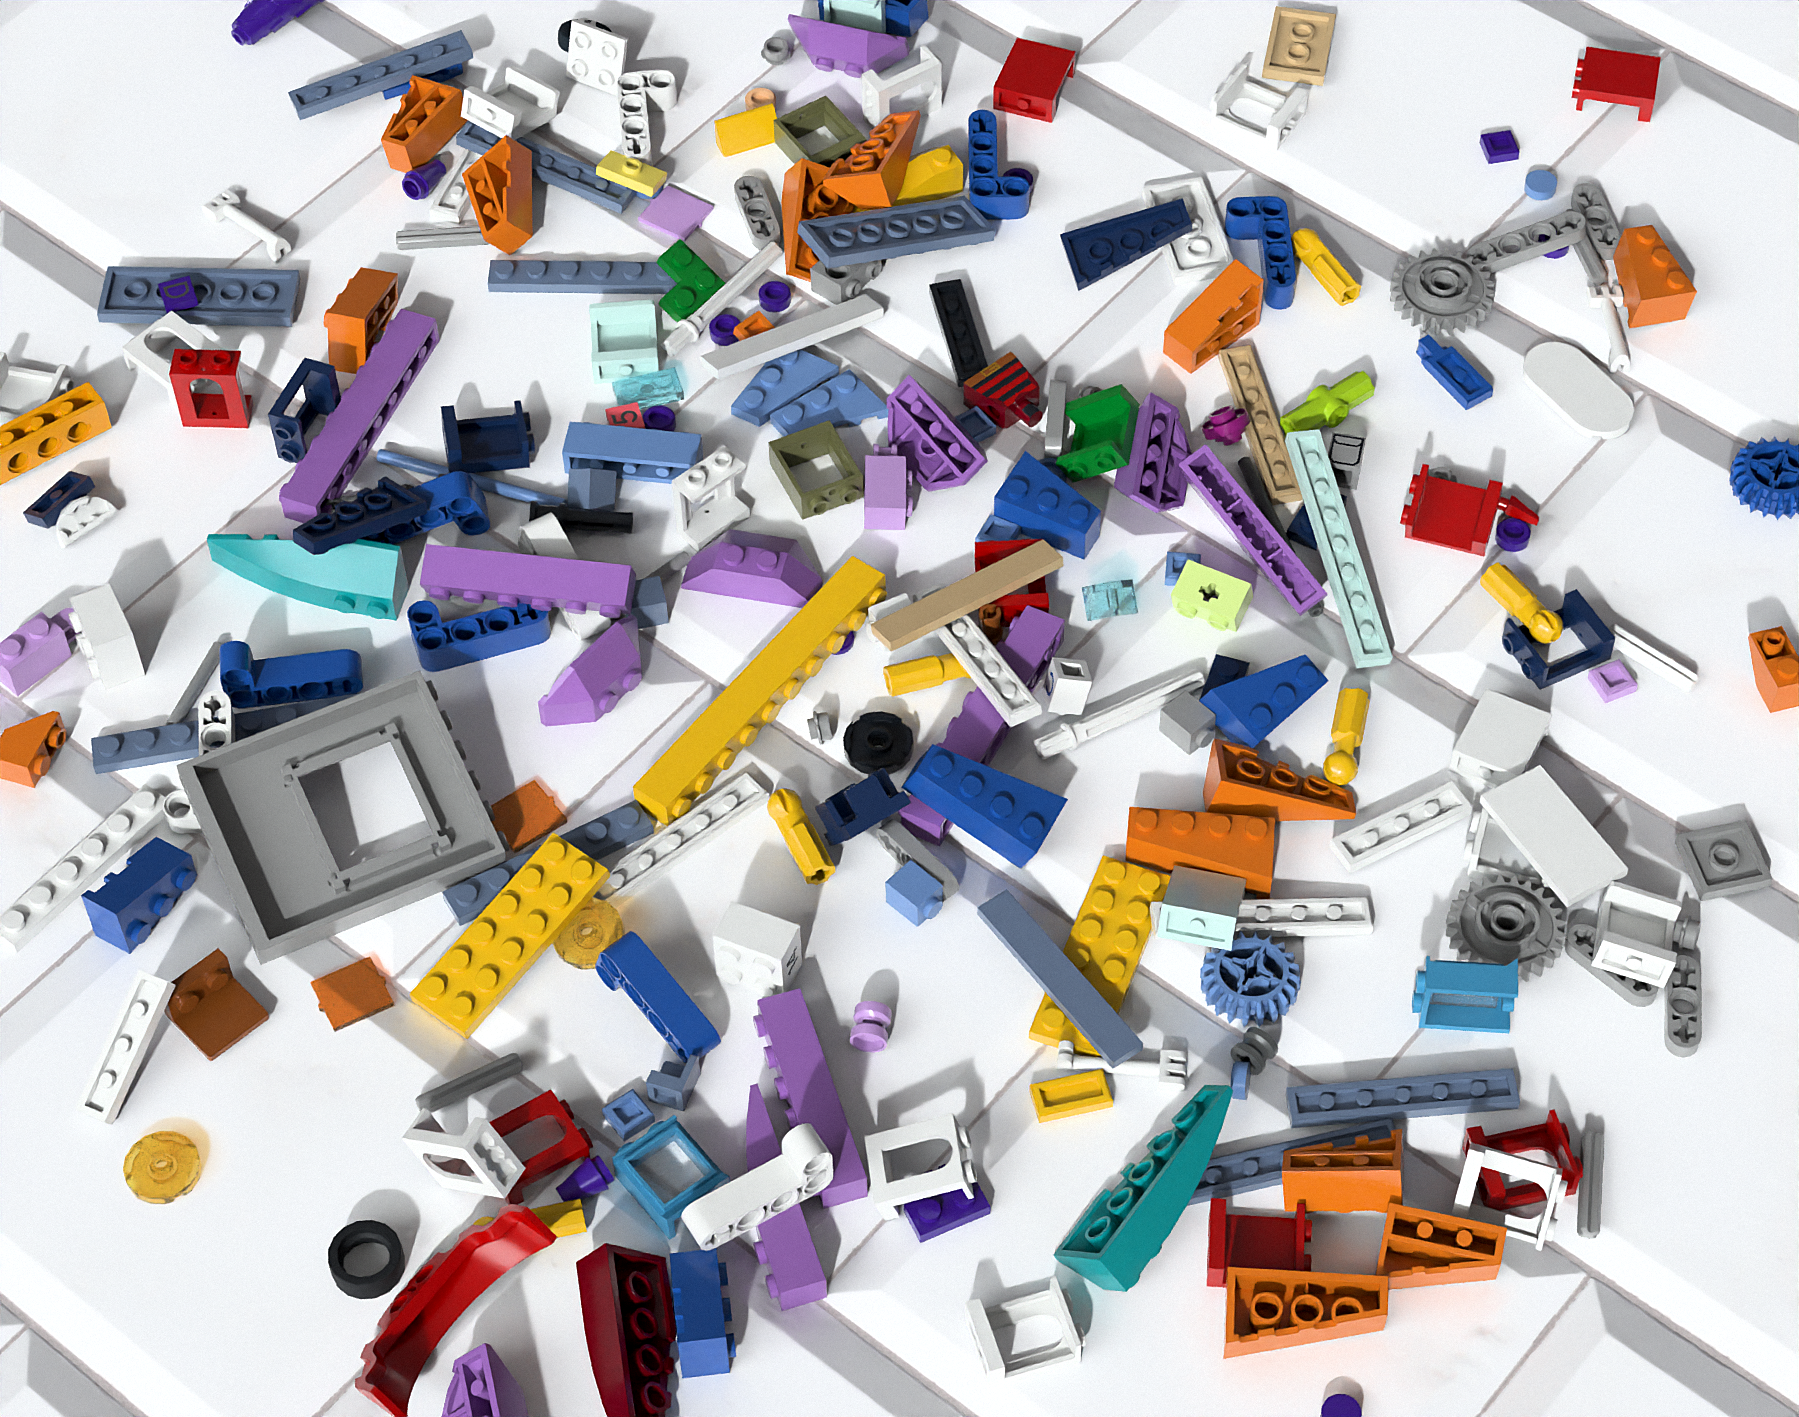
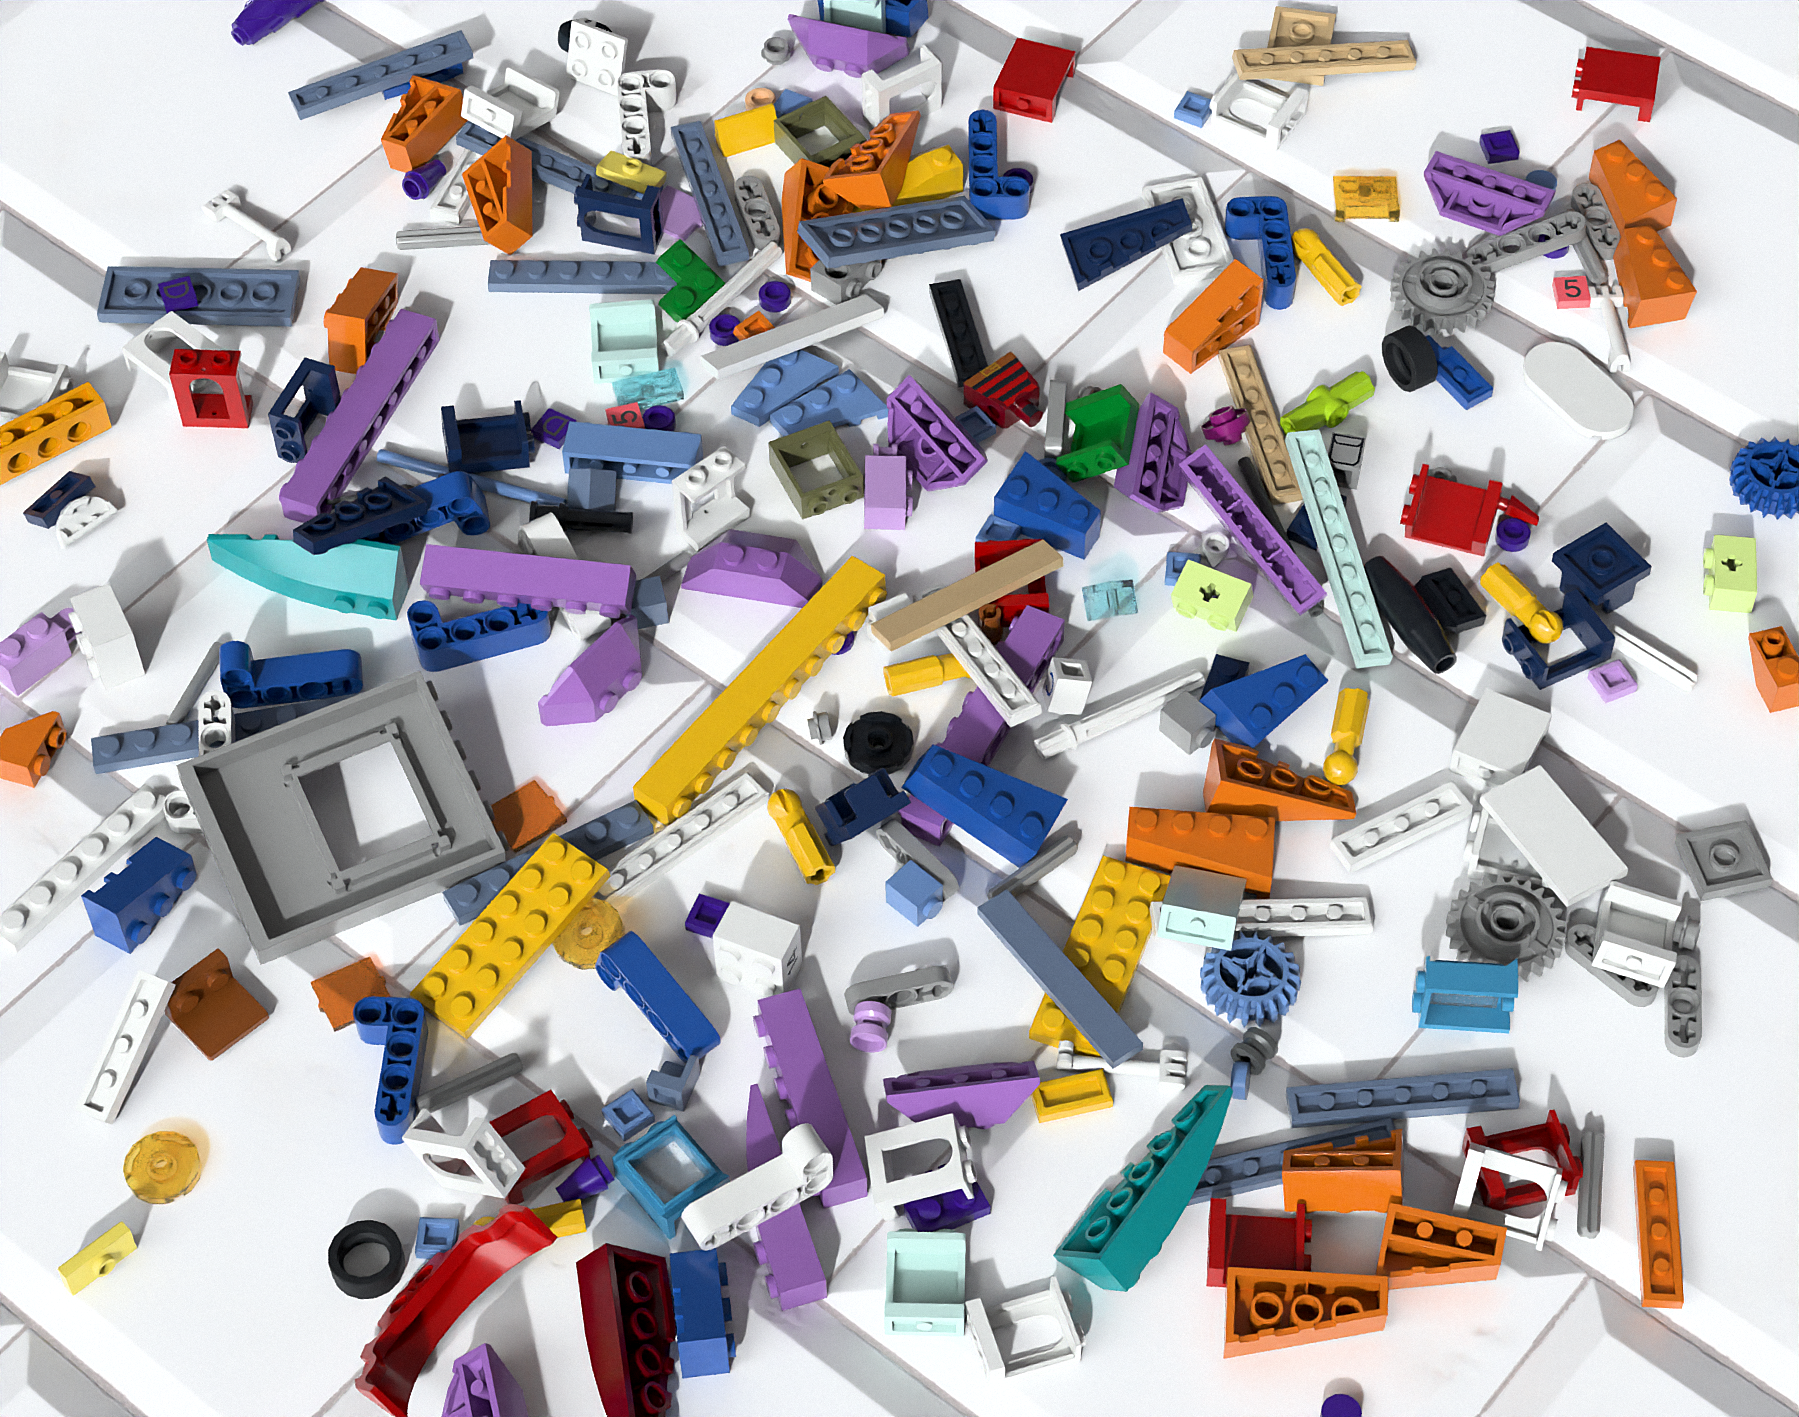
(97, 1258): none -> light yellow plate
(395, 1070): none -> blue beam
(435, 1236): none -> medium blue tile
(552, 428): none -> dark purple tile
(646, 210): none -> dark blue panel
(705, 915): none -> dark purple tile
(709, 193): none -> sand blue plate
(789, 102): none -> medium blue tile
(902, 989): none -> light grey beam
(925, 1283): none -> light aqua panel
(973, 1093): none -> medium lavender wedge
(1036, 868): none -> light grey axle
(1193, 109): none -> medium blue tile
(1218, 541): none -> white plate
(1323, 59): none -> tan tile
(1365, 198): none -> clear yellow plate
(1409, 358): none -> black tyre
(1424, 610): none -> black plate
(1483, 195): none -> medium lavender wedge
(1571, 292): none -> coral tile
(1601, 568): none -> dark blue panel
(1631, 189): none -> orange wedge
(1658, 1234): none -> orange plate
(1731, 573): none -> yellowish green brick

